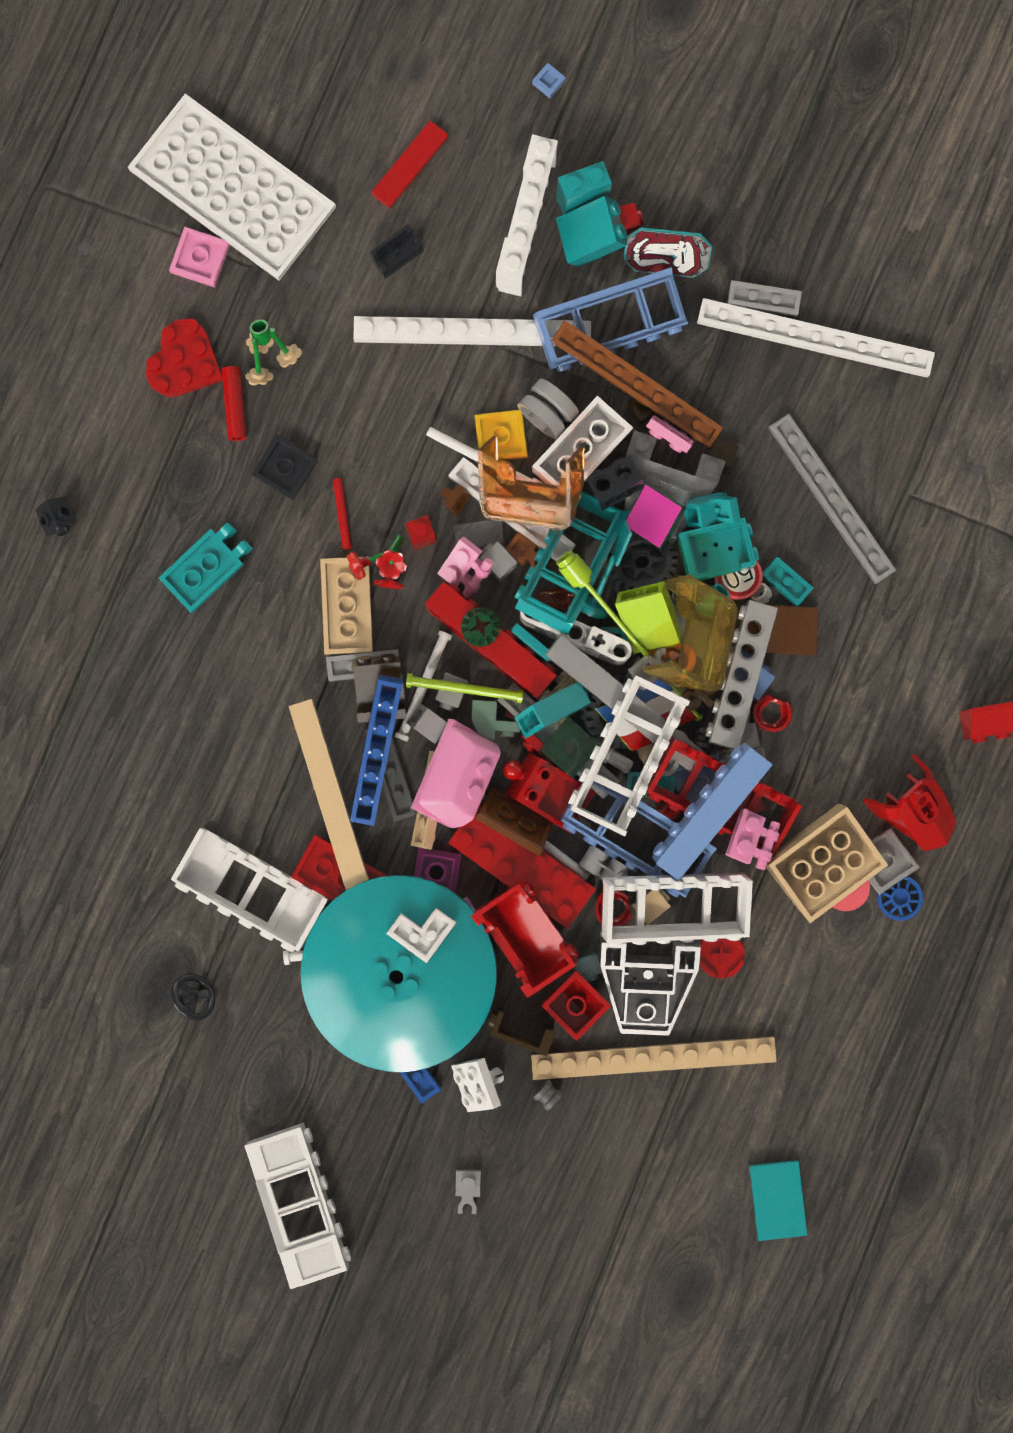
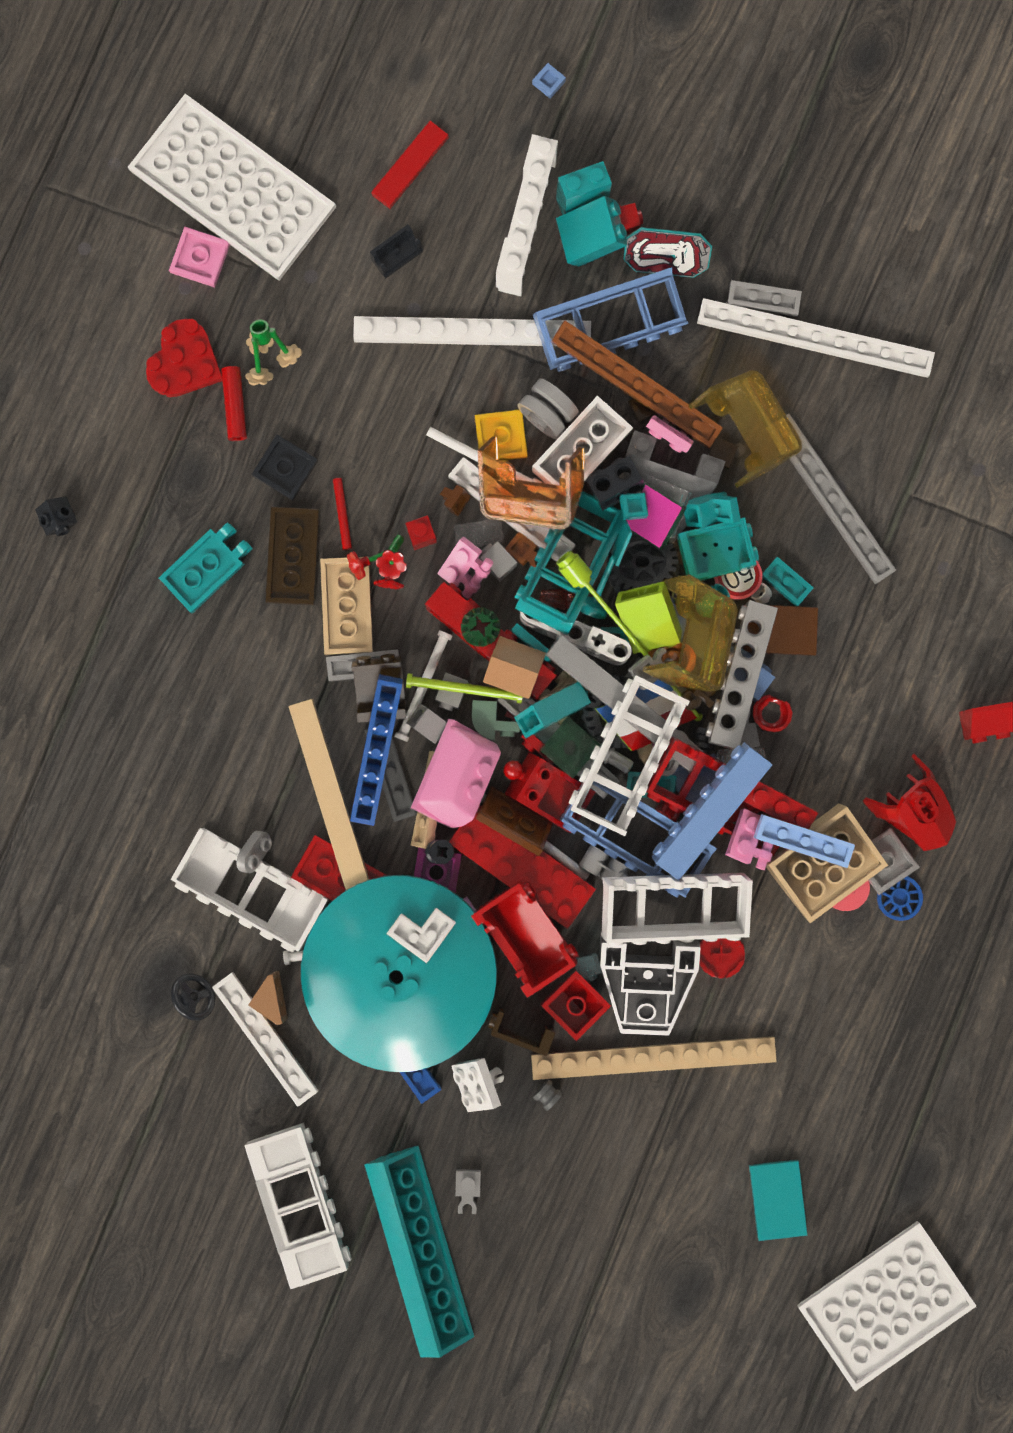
(253, 851): none -> light grey plate
(265, 1040): none -> white plate
(270, 999): none -> medium nougat slope
(292, 556): none -> dark brown plate
(419, 1252): none -> teal slope
(434, 851): none -> black wheel
(514, 667): none -> medium nougat slope
(624, 918): red piece -> none
(633, 506): none -> teal tile
(655, 904): tan brick -> none
(758, 420): none -> clear yellow windscreen
(781, 806): none -> red plate
(804, 841): none -> light blue plate
(886, 1305): none -> white plate

